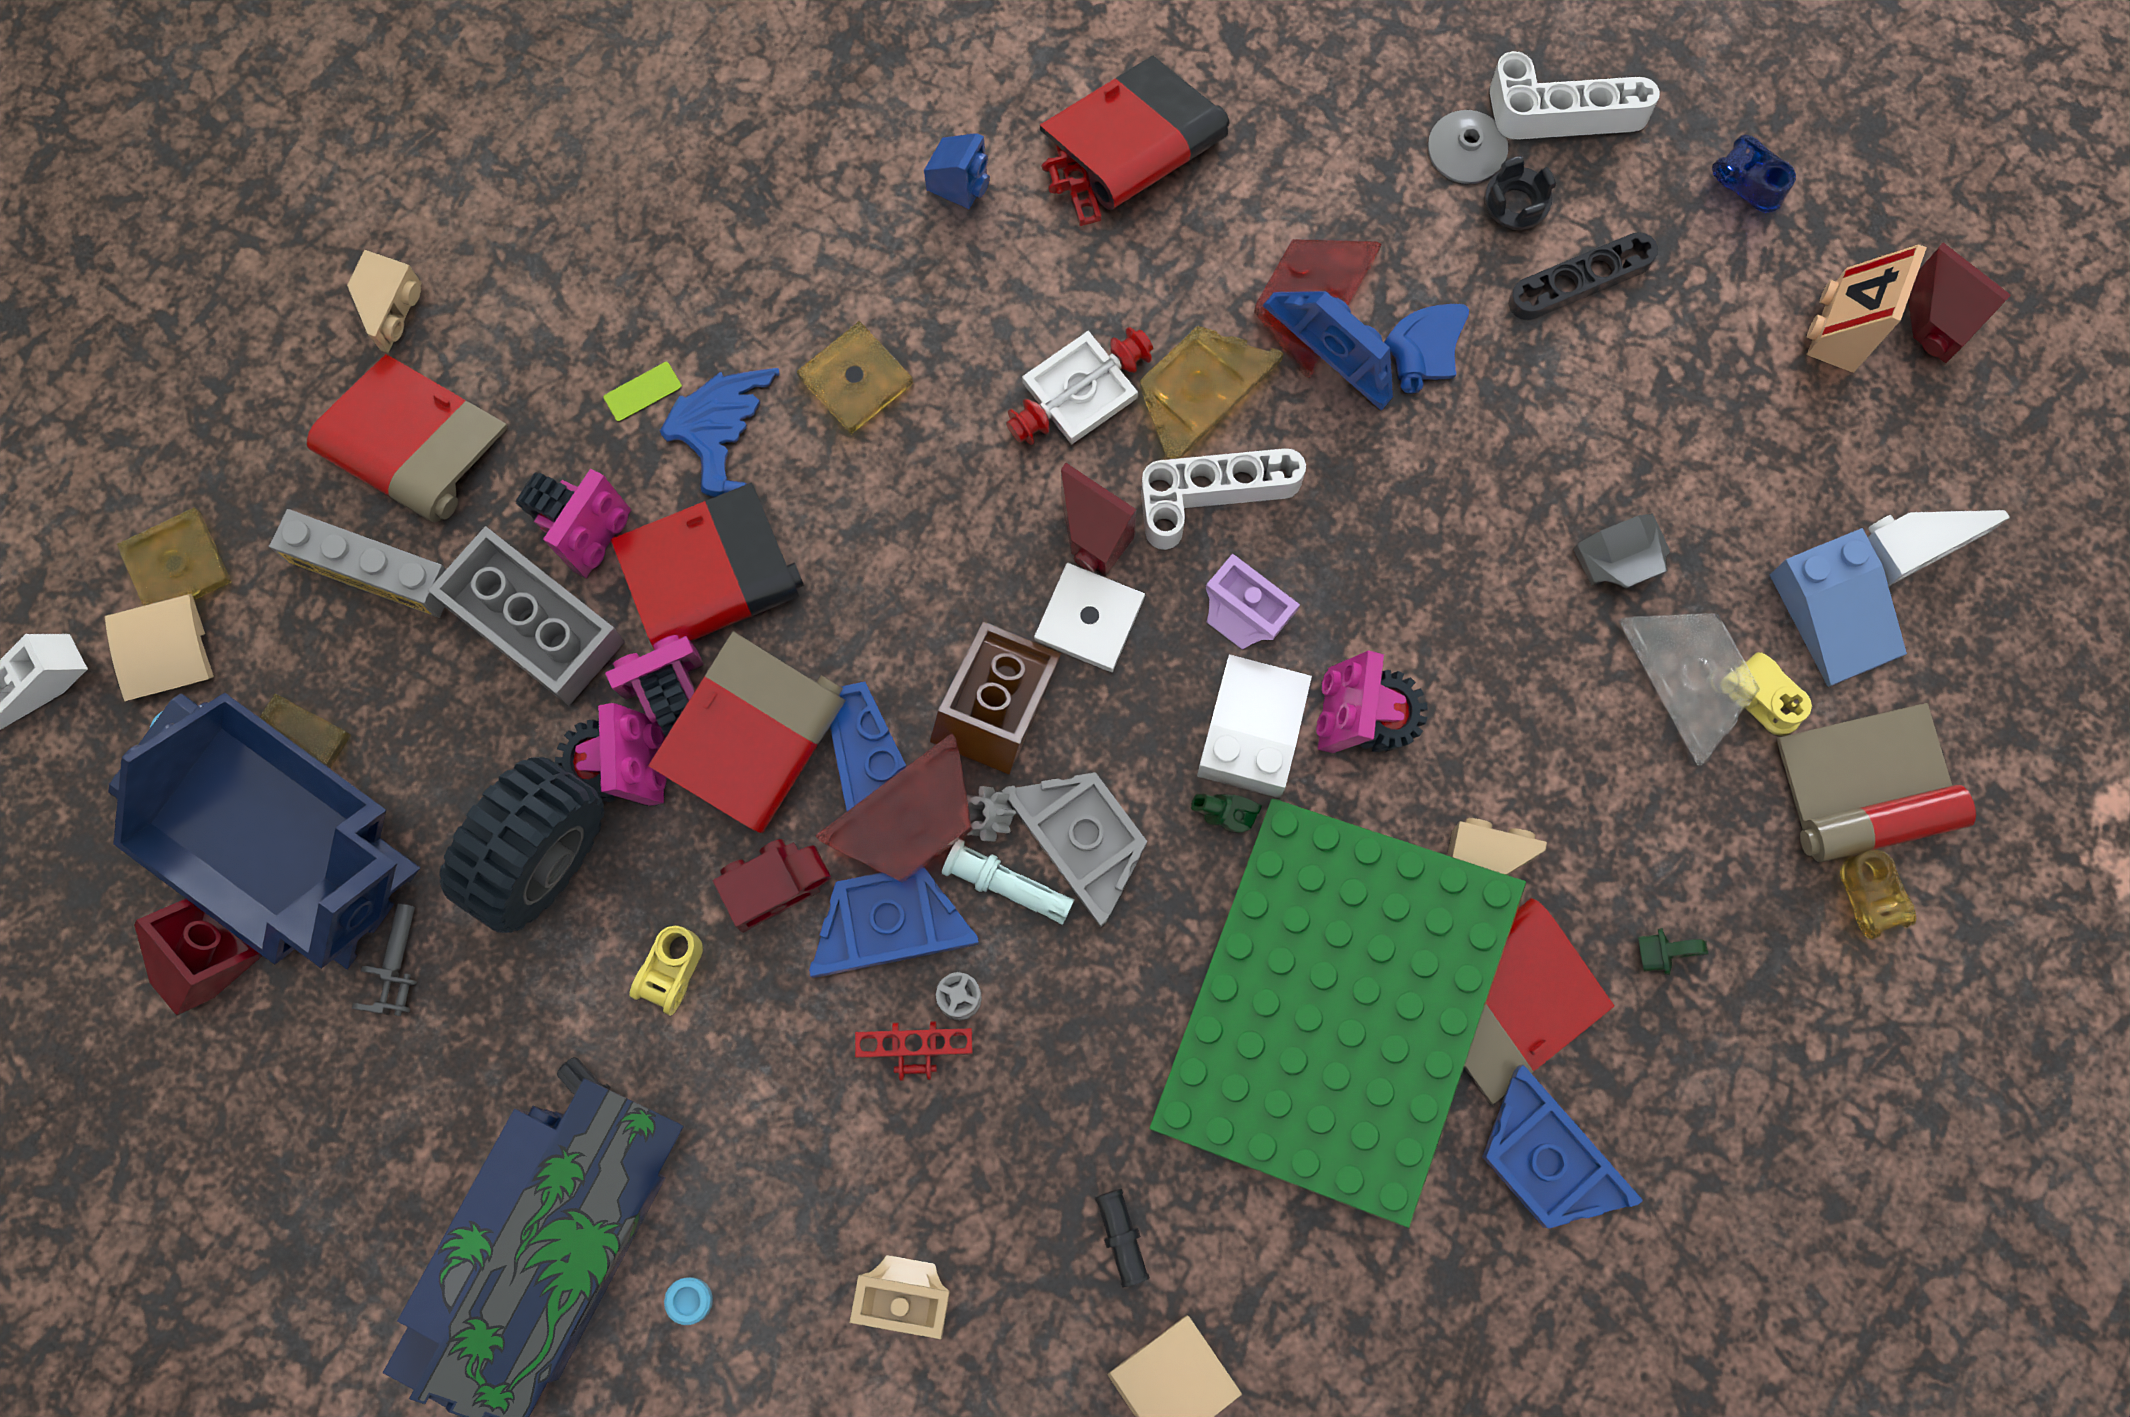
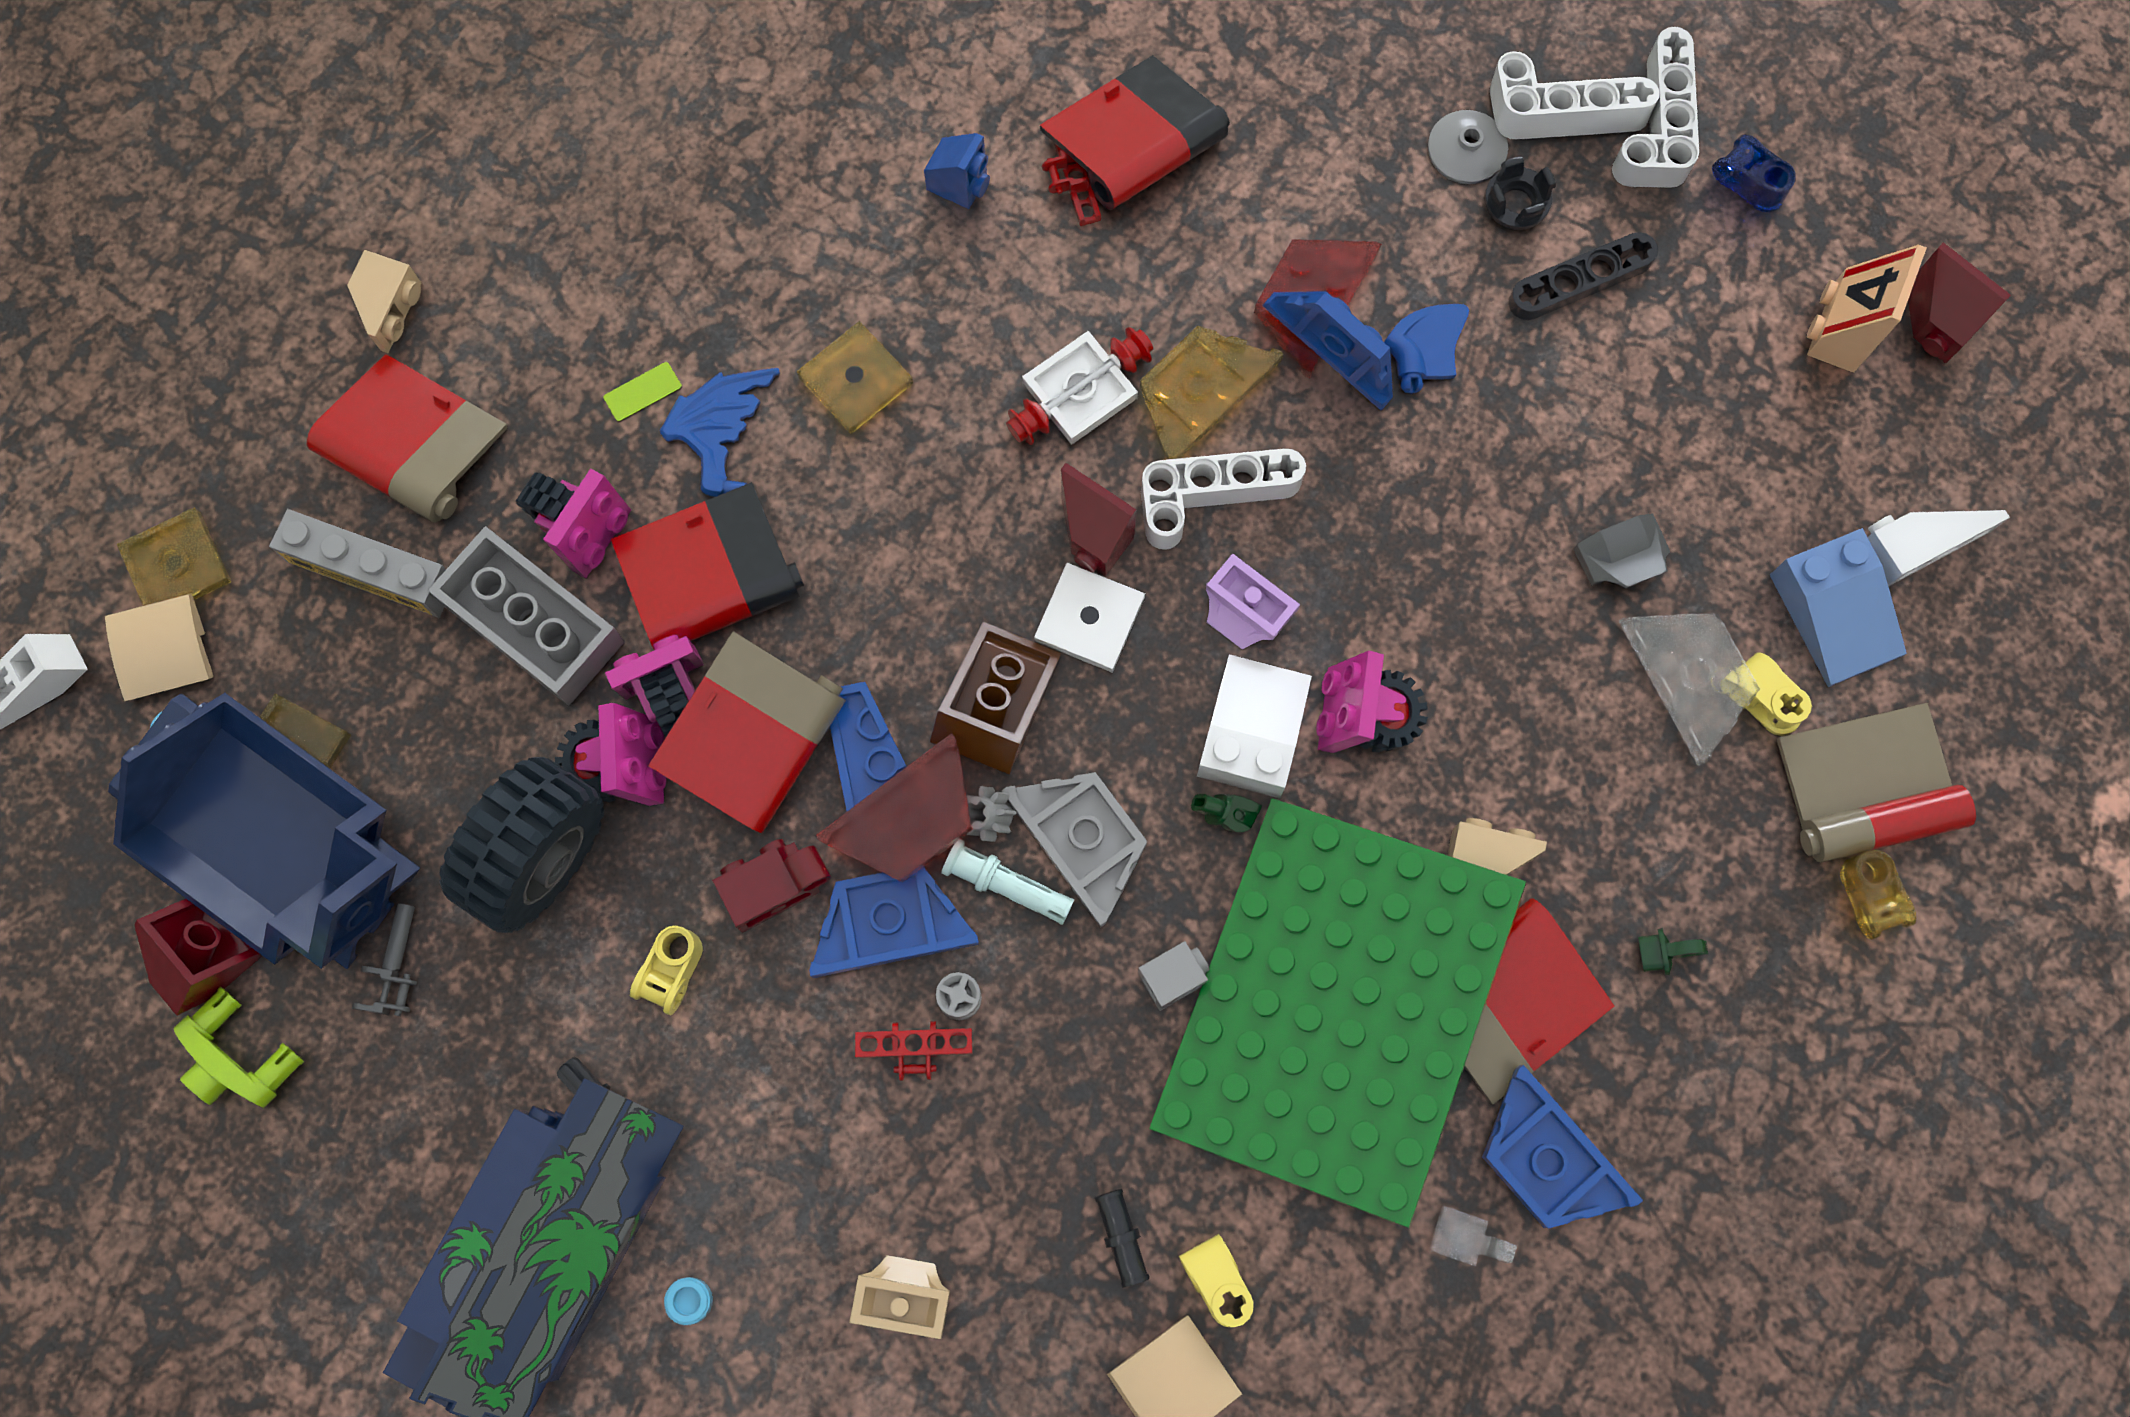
(216, 1070): none -> lime connector
(1174, 974): none -> light grey brick
(1214, 1274): none -> light yellow piece
(1464, 1238): none -> clear plate
(1673, 107): none -> white beam

